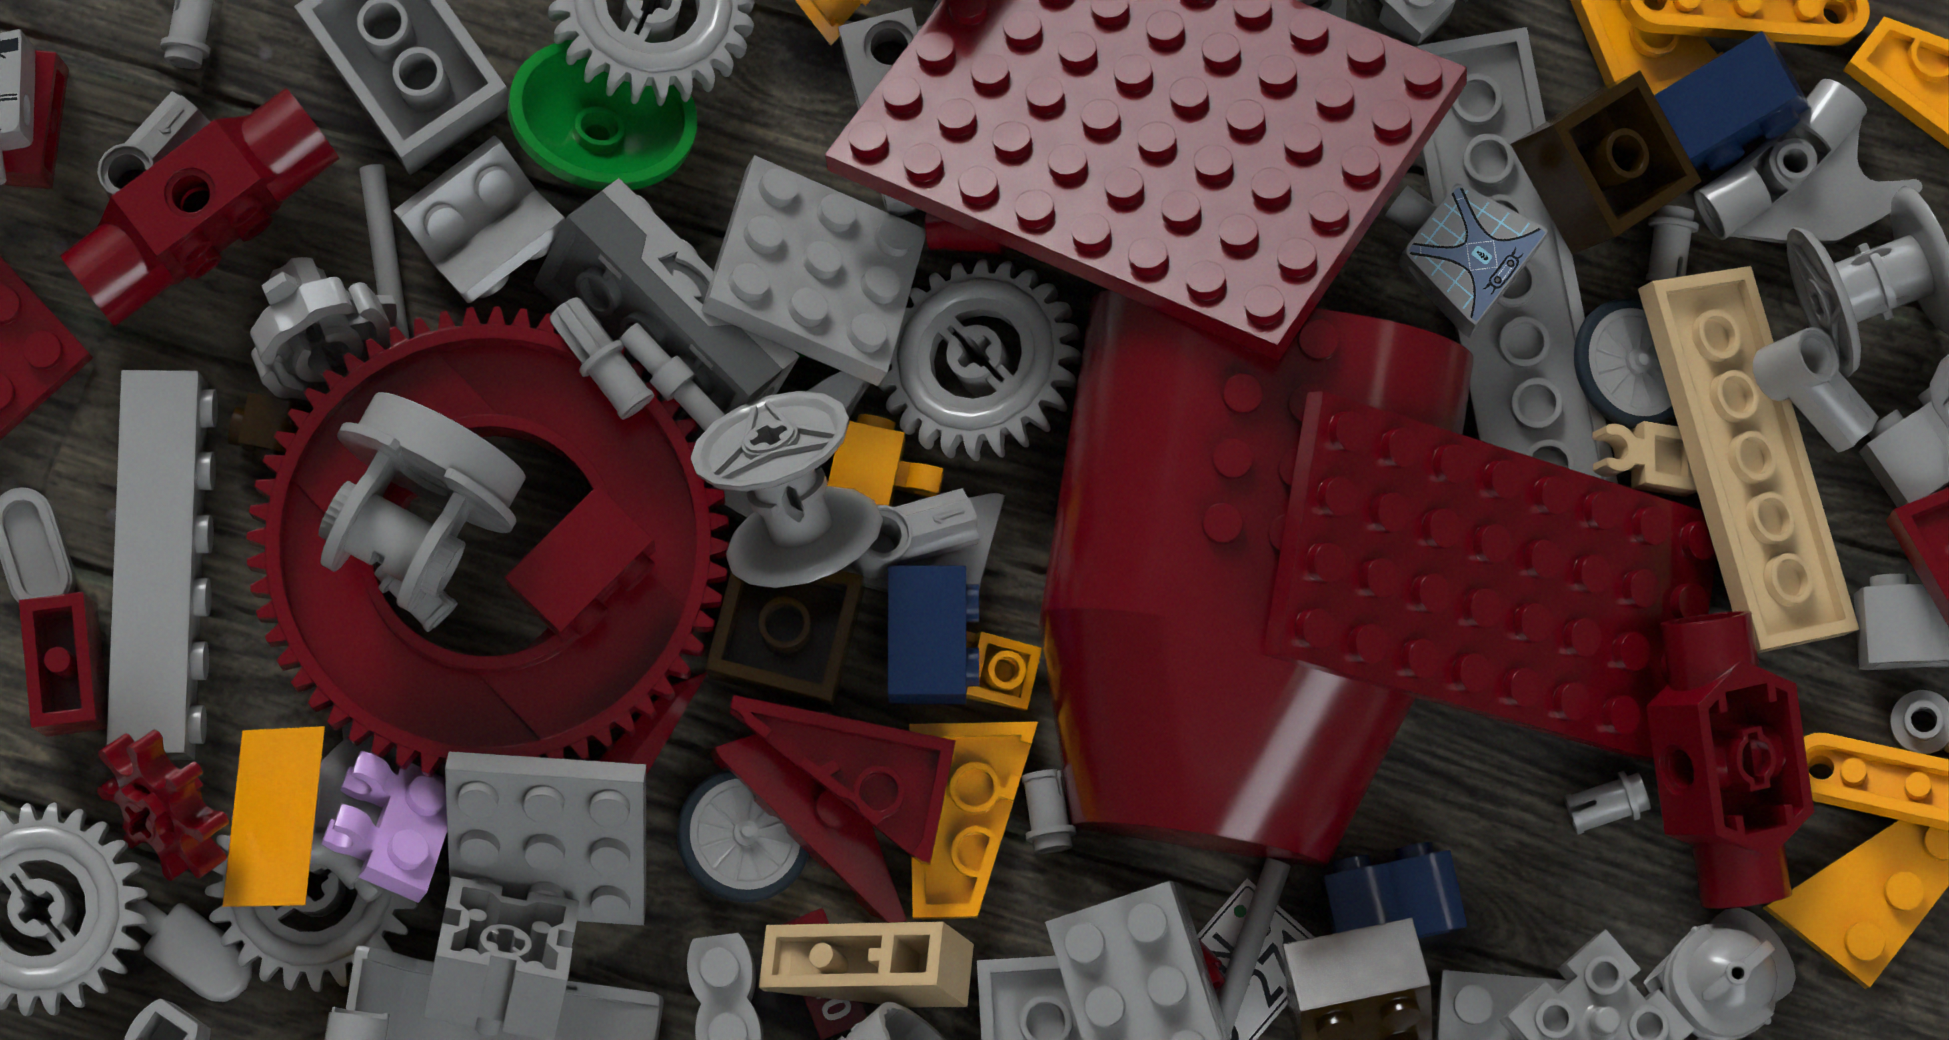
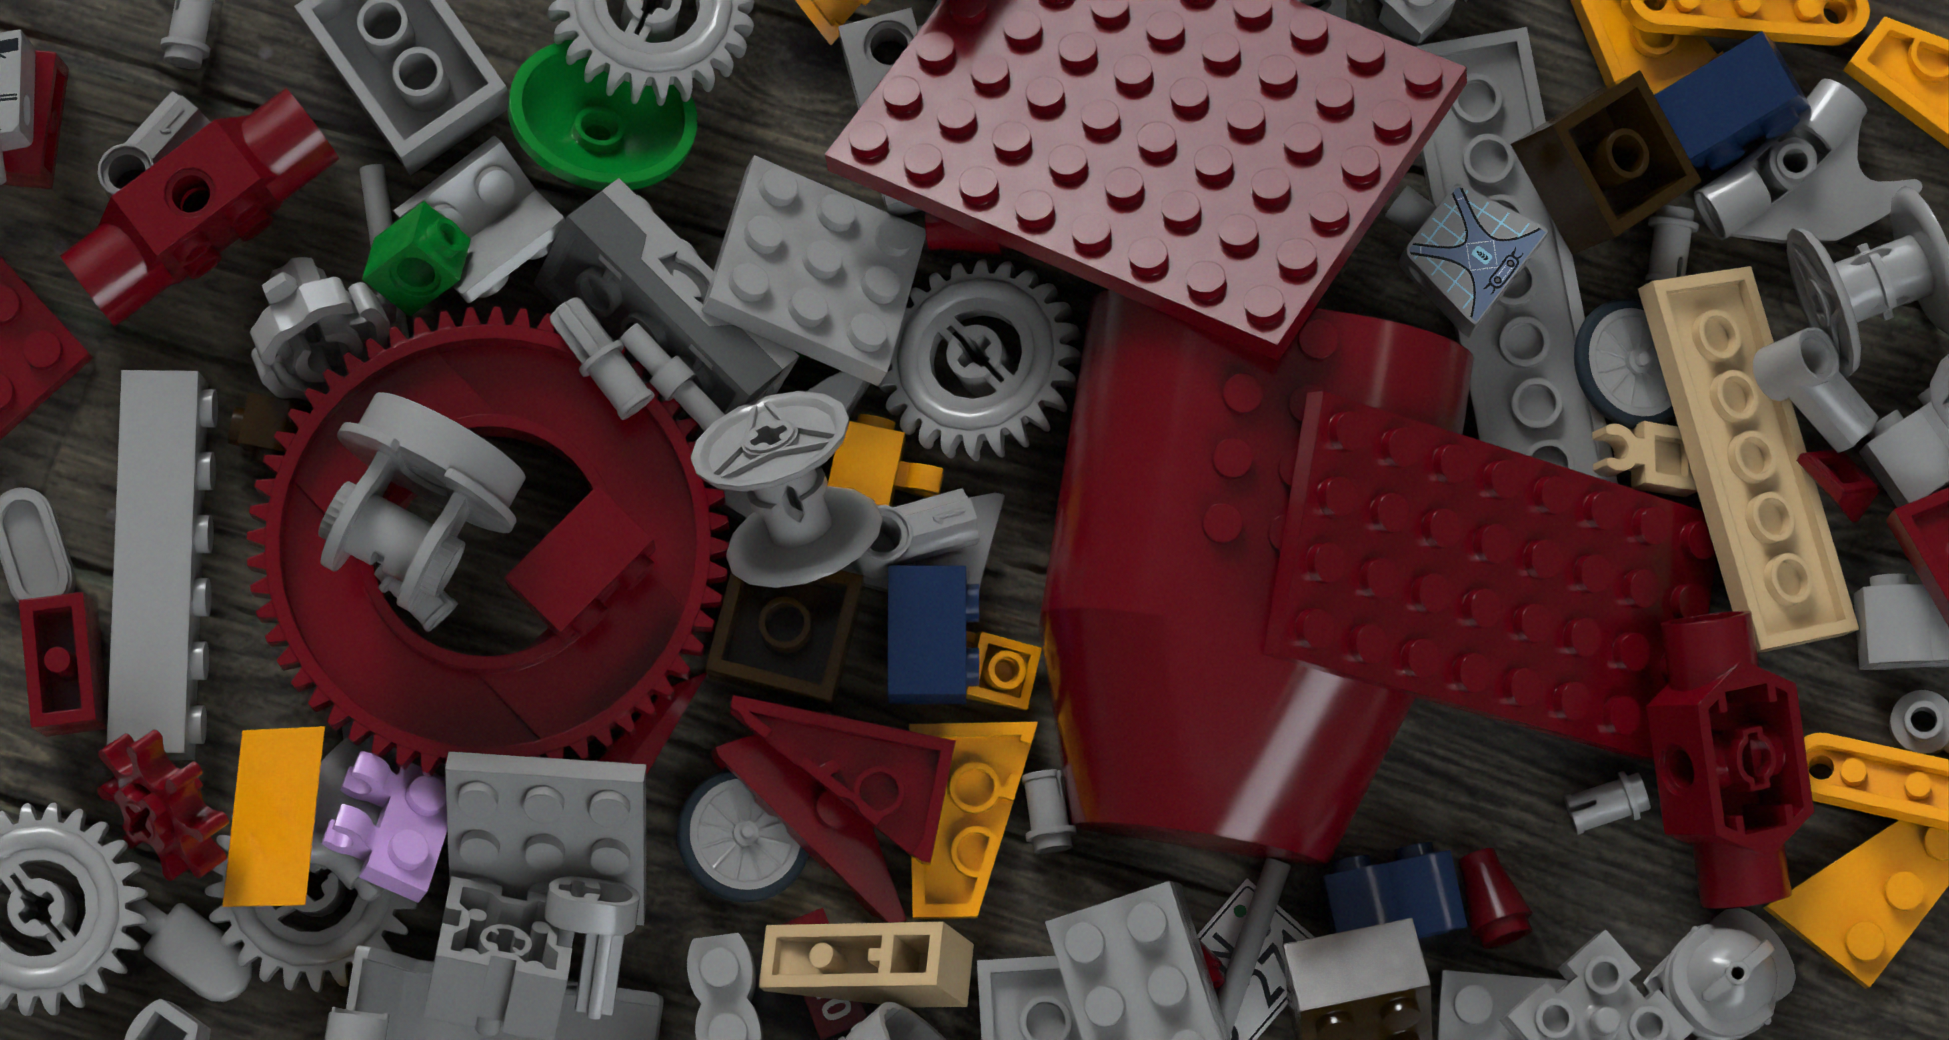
(416, 258): none -> green brick
(605, 914): none -> light grey piece
(1493, 901): none -> dark red cone
(1840, 480): none -> dark red slope

